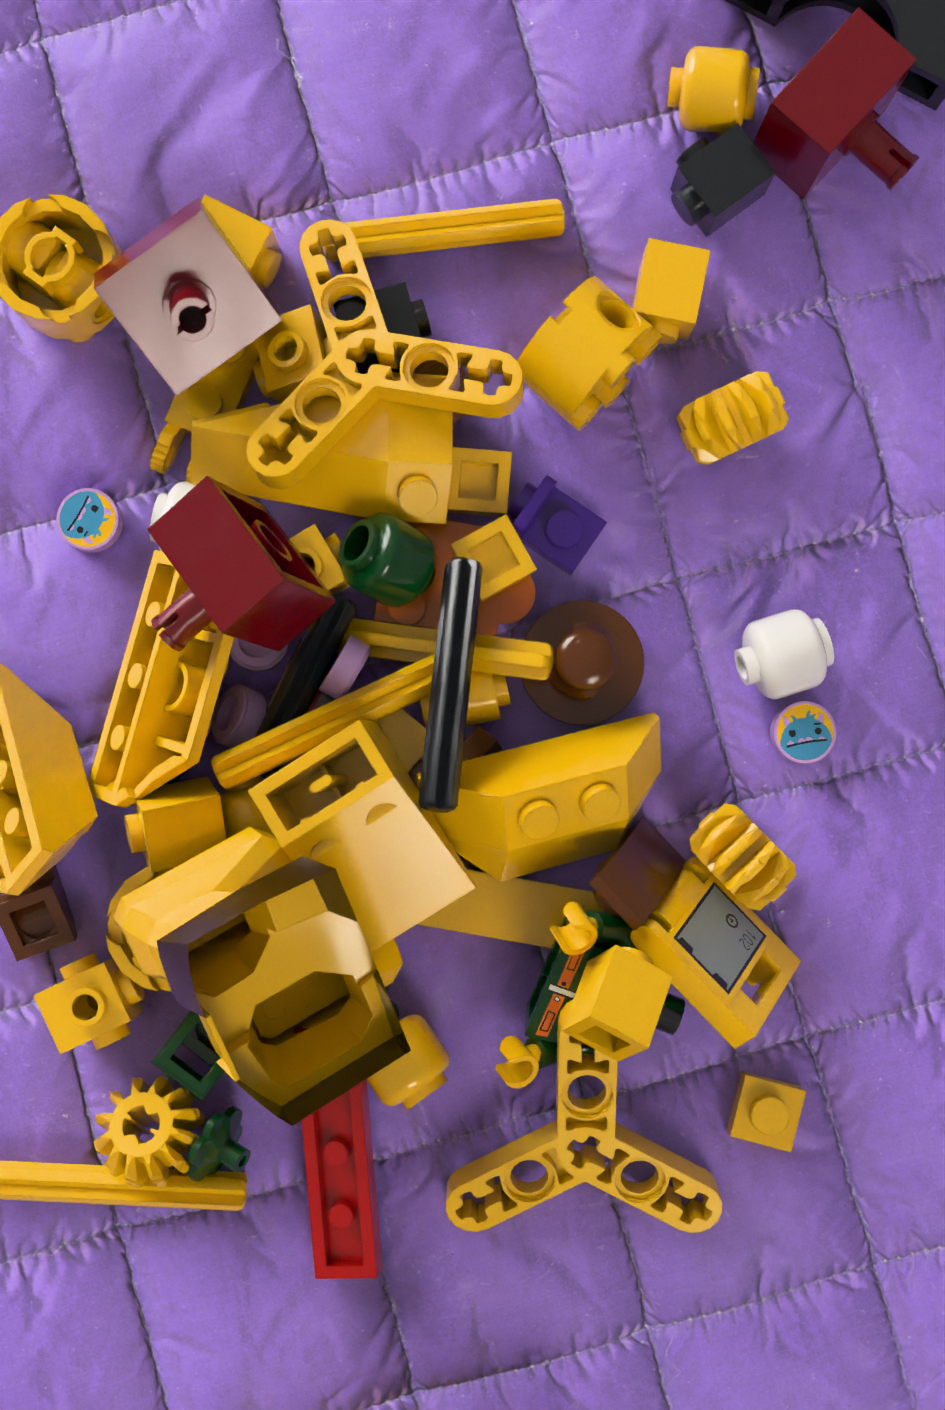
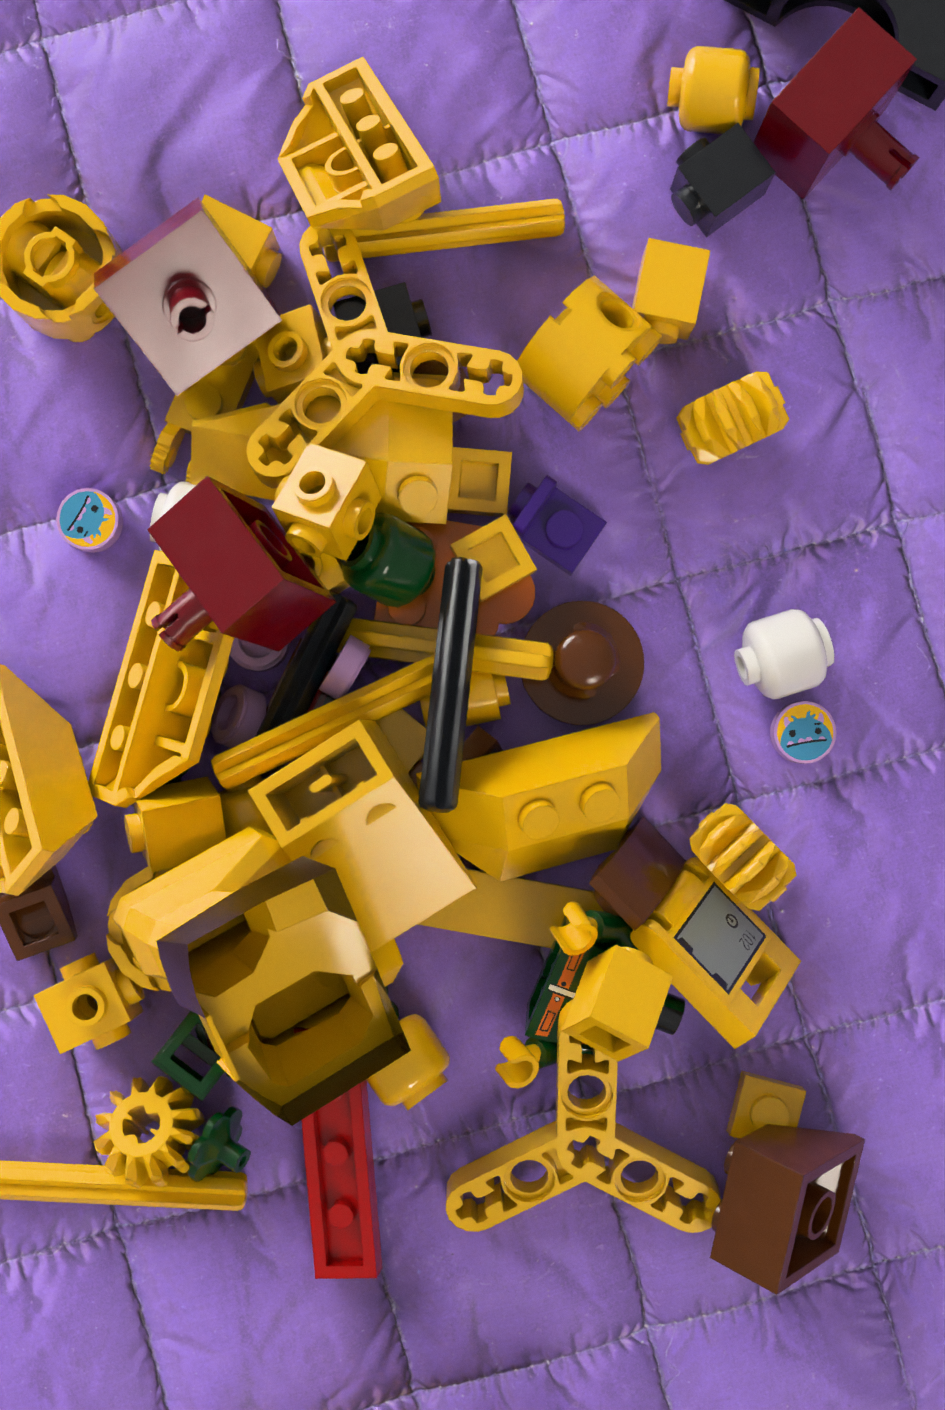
(327, 502): none -> yellow brick
(356, 156): none -> yellow wedge
(784, 1202): none -> reddish brown slope

